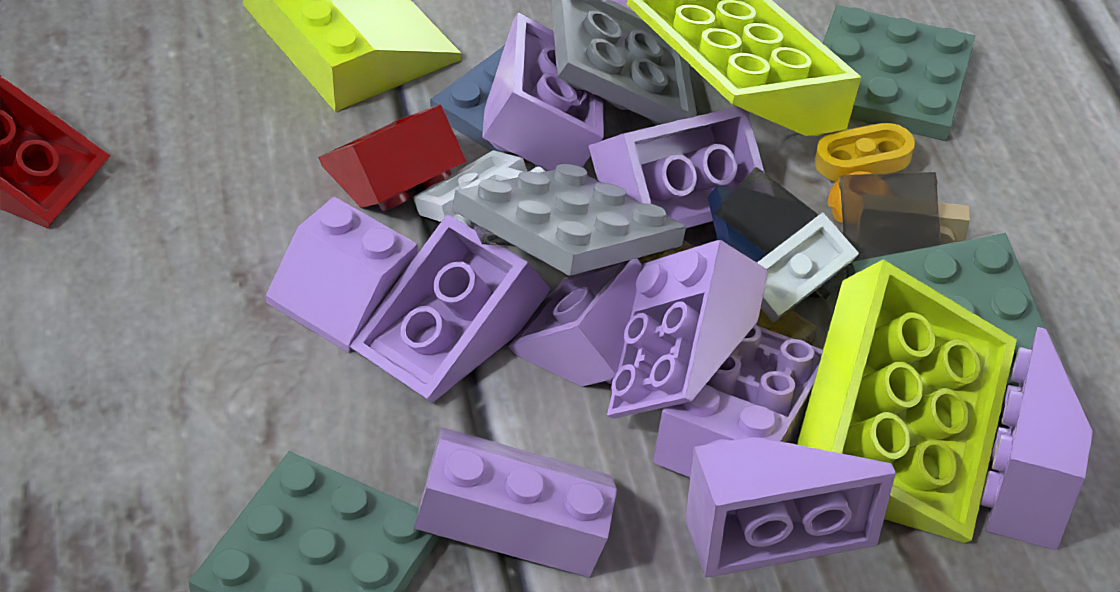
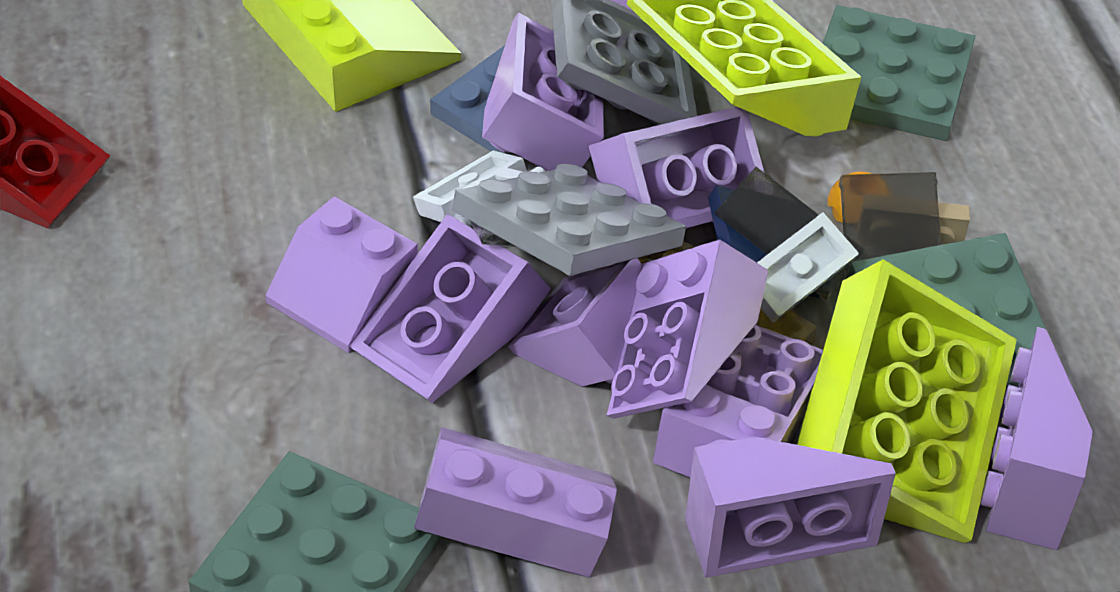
(396, 158): red slope -> none
(870, 149): yellow plate -> none

